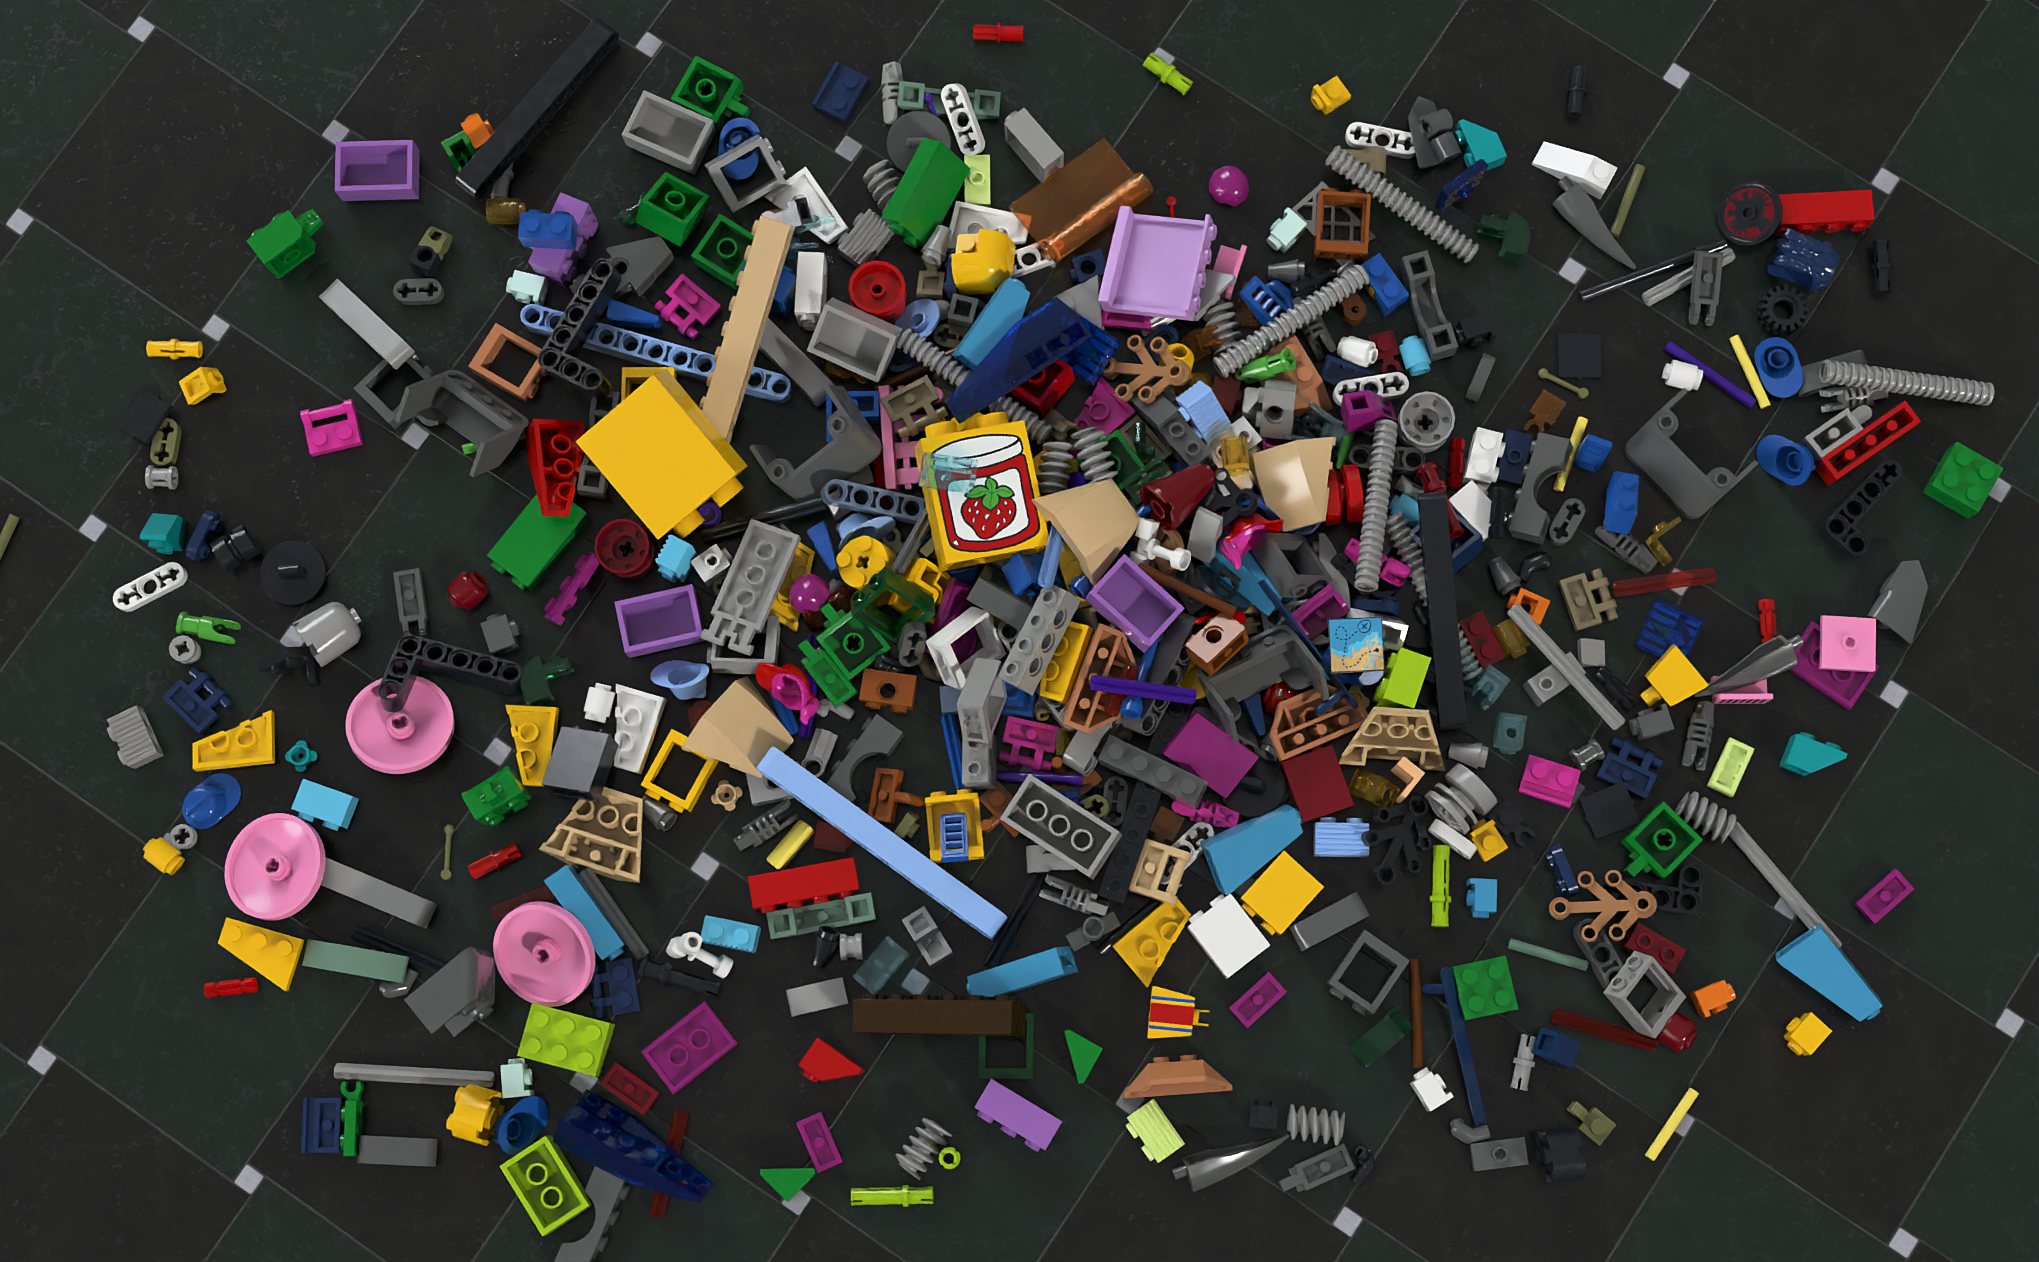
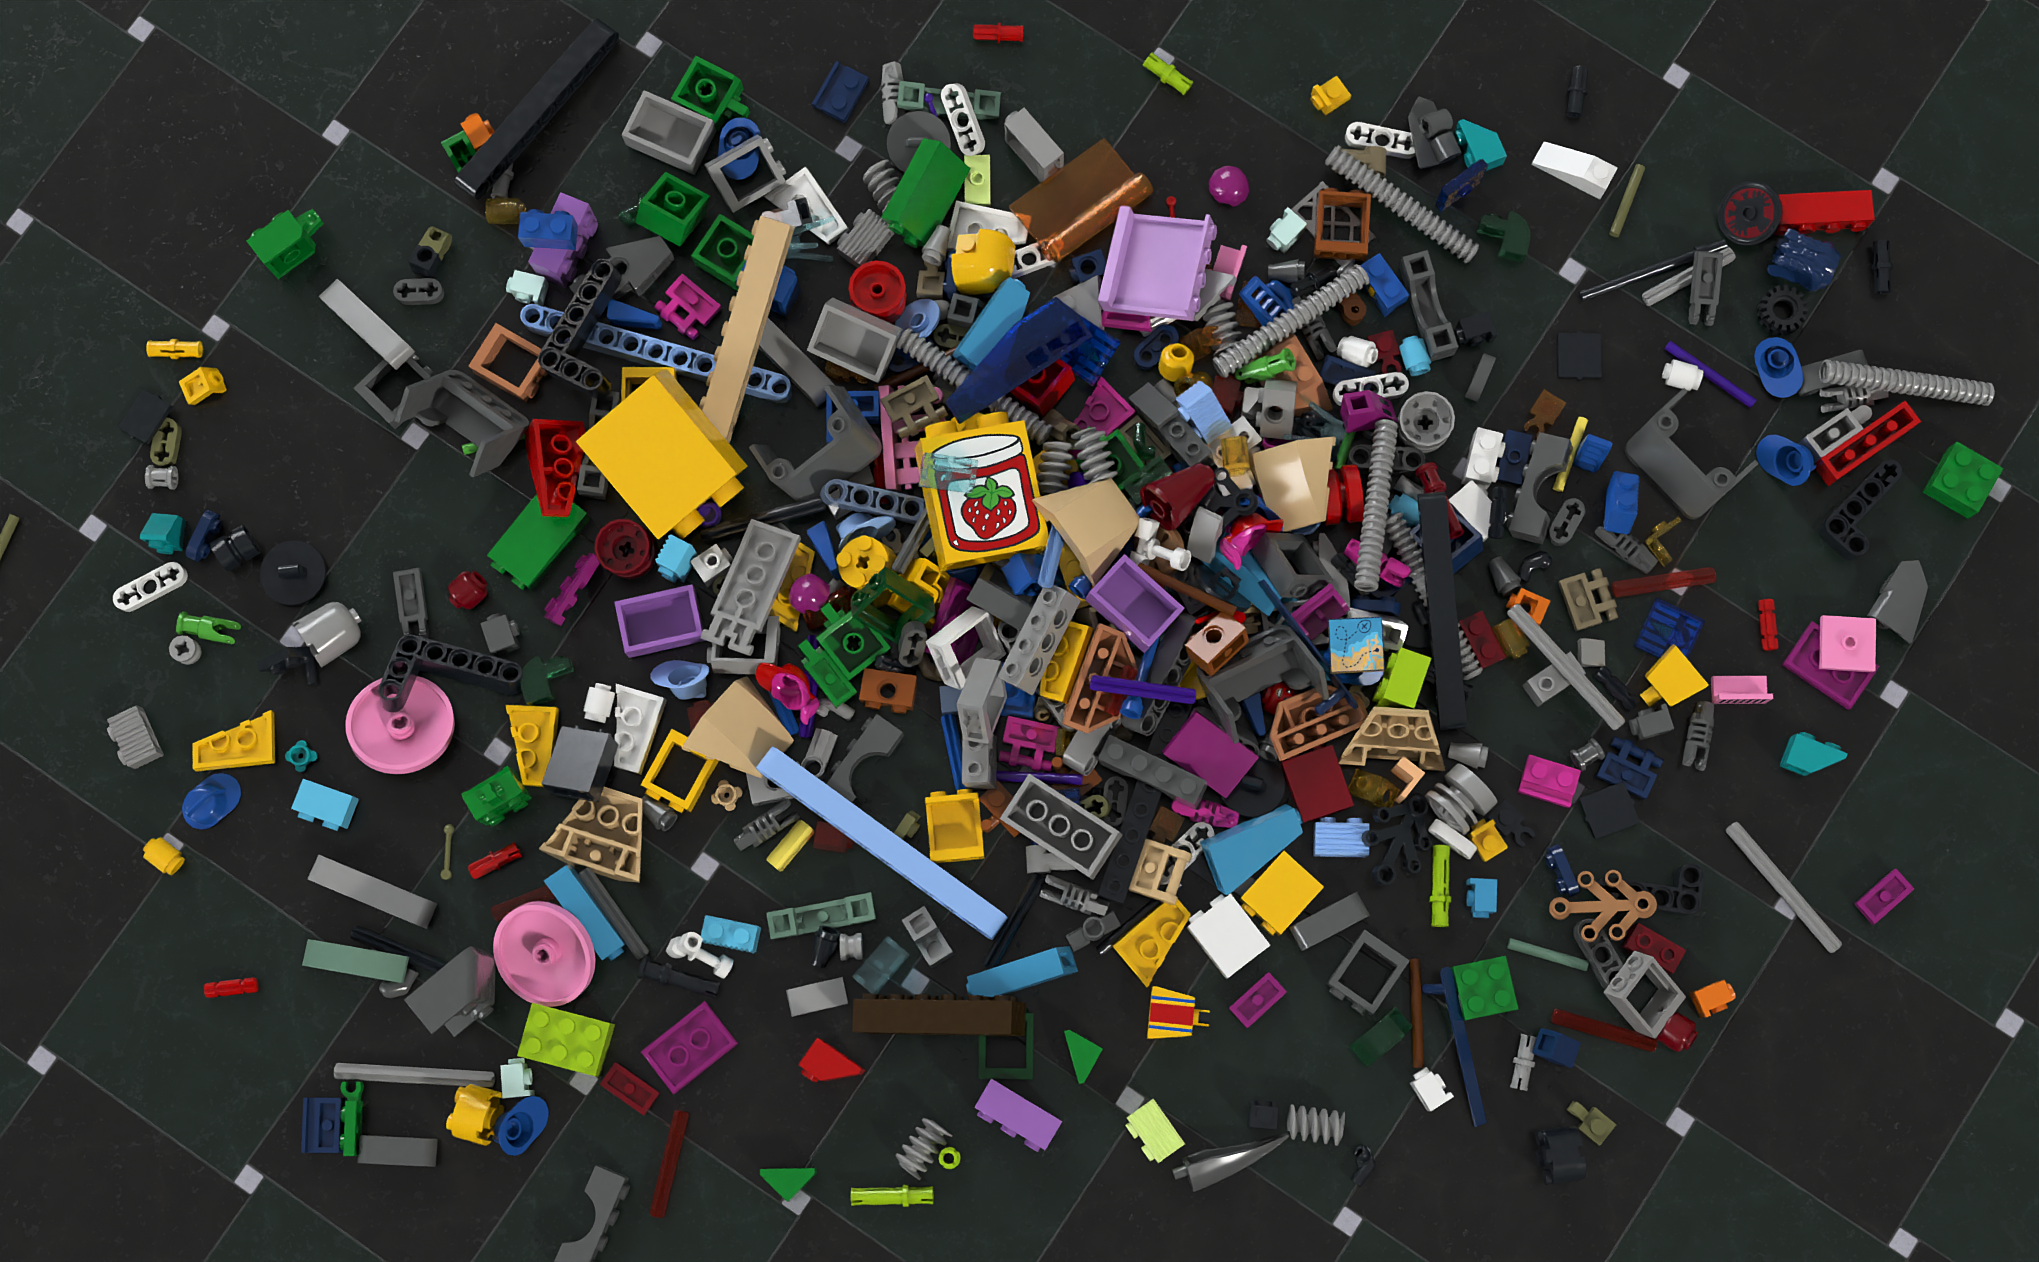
(178, 830): light grey bush -> none
(191, 706): dark blue plate -> none
(264, 950): yellow wing -> none
(275, 866): bright pink dish -> none
(334, 435): dark pink plate -> none
(377, 170): medium lavender piece -> none
(546, 1185): lime brick -> none
(622, 987): dark blue plate -> none
(627, 1149): clear blue wedge -> none
(804, 884): red brick -> none
(810, 288): white window -> none
(819, 1142): magenta plate -> none
(887, 794): dark orange plate -> none
(954, 836): blue slope -> none
(1148, 371): medium nougat plant -> none
(1176, 1078): nougat wedge -> none
(1318, 1169): dark grey hinge -> none
(1456, 463): red axle -> none
(1467, 1134): dark grey arm -> none
(1492, 684): clear light blue hinge -> none
(1498, 1154): dark grey plate -> none
(1501, 740): clear light blue brick -> none
(1582, 392): olive hinge -> none
(1585, 218): dark grey piece -> none
(1646, 851): green hinge -> none
(1671, 1124): light yellow bar -> none
(1706, 816): light grey piece -> none
(1730, 767): yellowish green plate -> none
(1749, 371): light yellow bar -> none
(1762, 663): dark grey piece -> none
(1806, 1034): yellow brick -> none
(1827, 969): dark azure slope -> none

